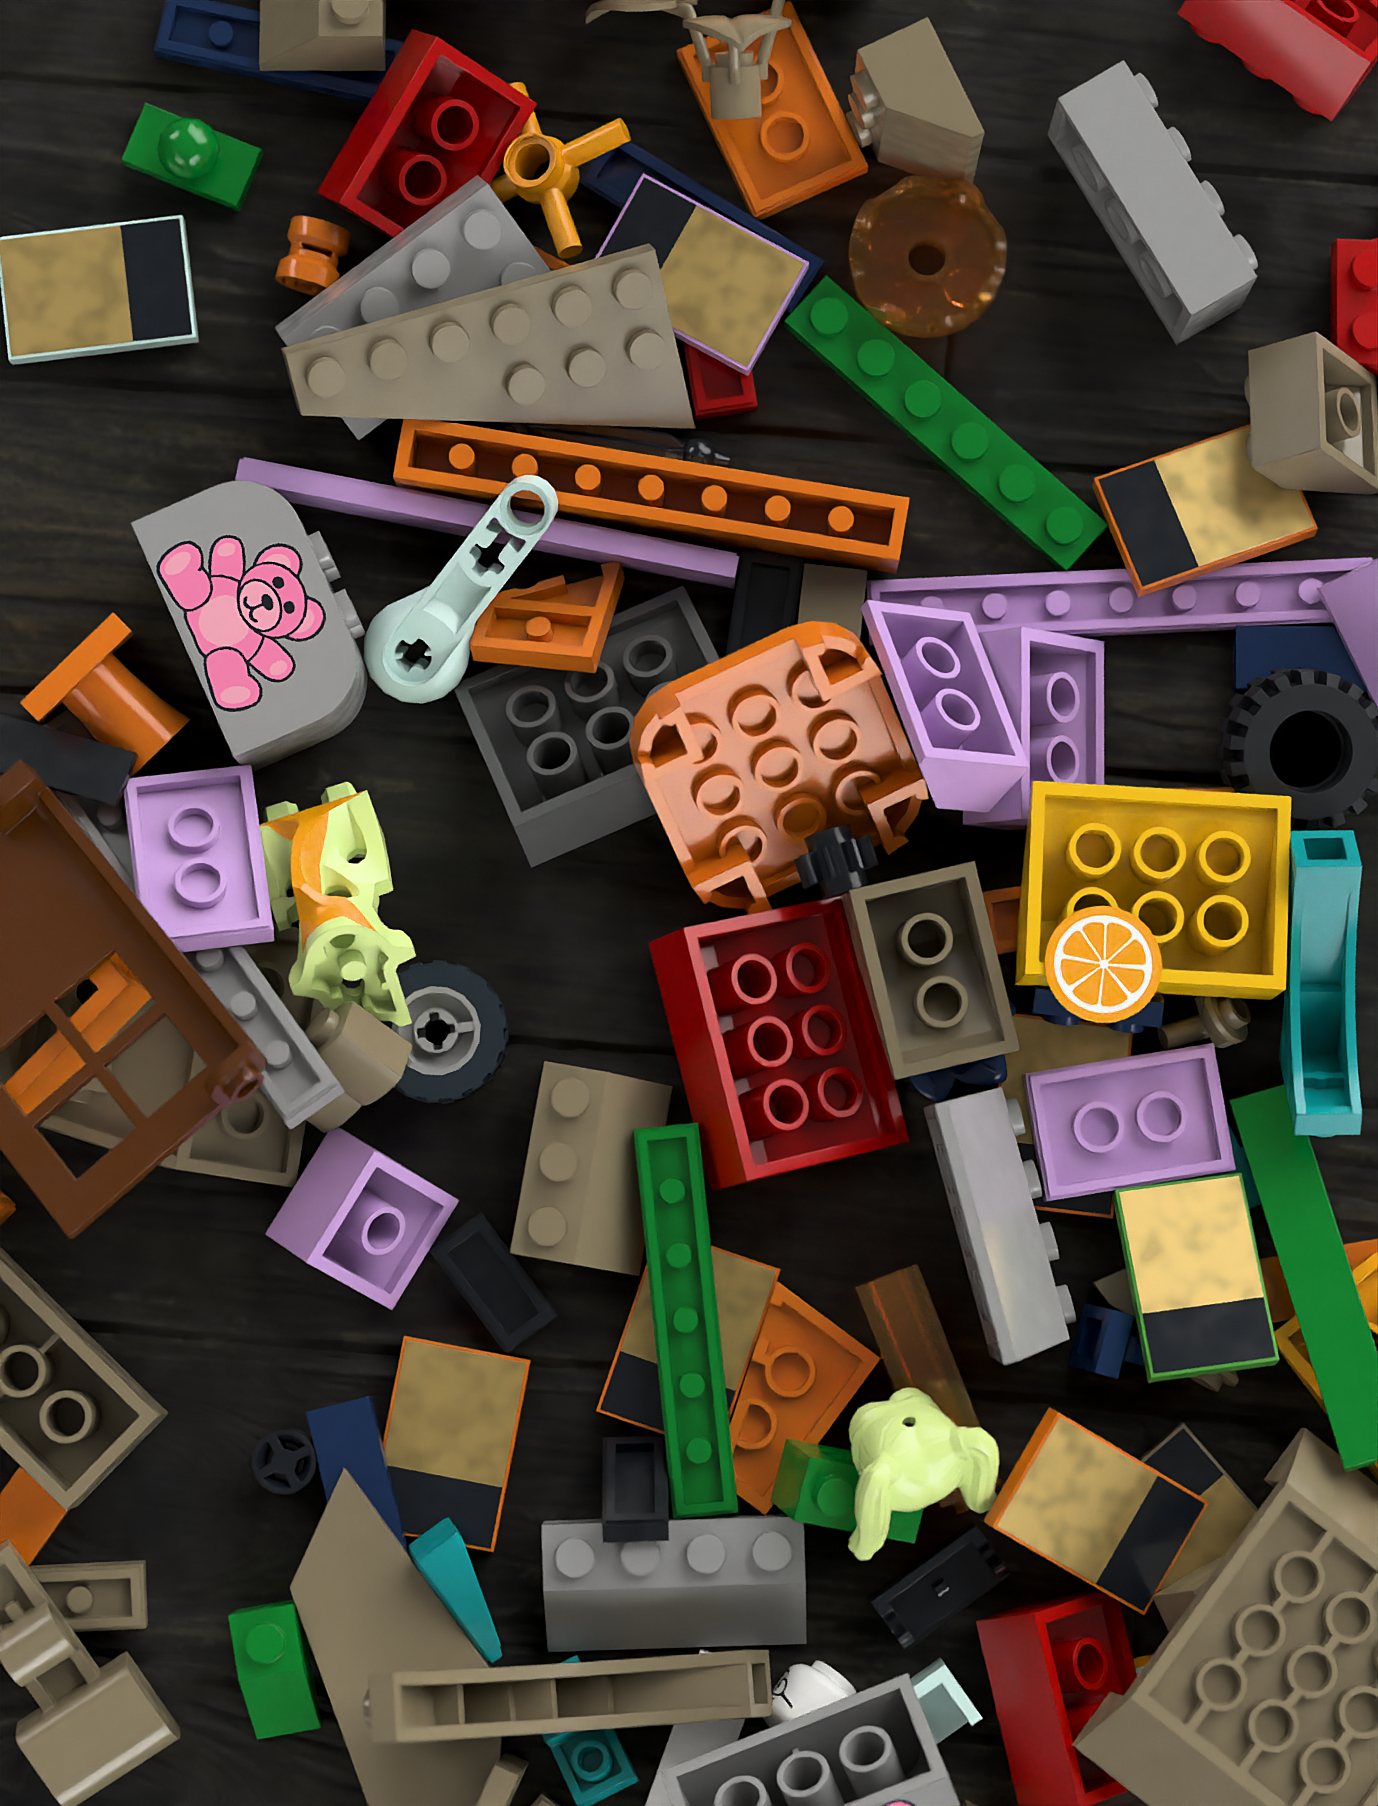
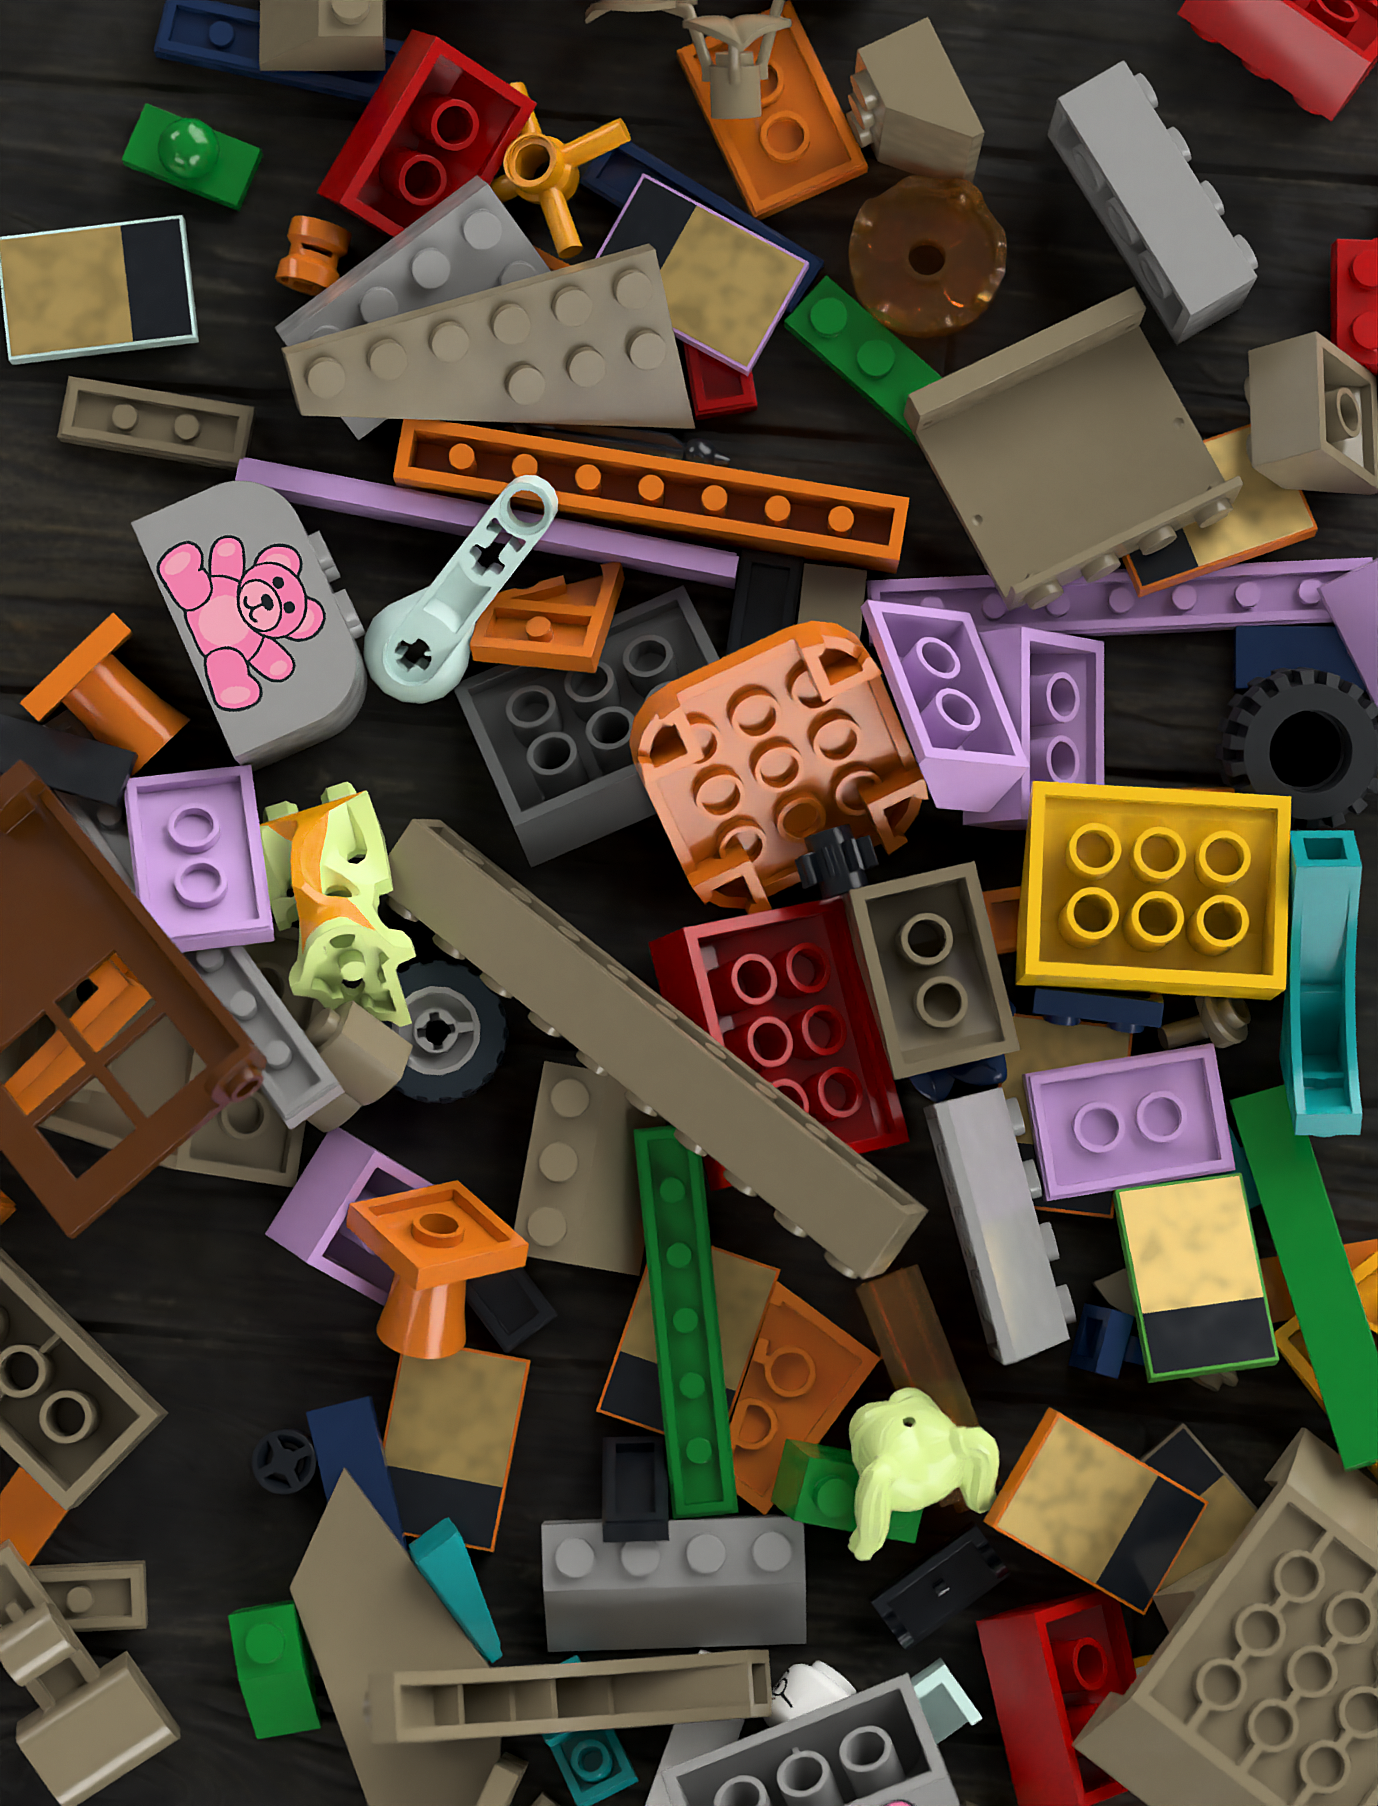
(156, 423): none -> dark tan tile
(433, 1245): none -> orange plant
(651, 1050): none -> dark tan brick
(1068, 453): none -> dark tan panel
(1103, 964): light orange sticker -> none

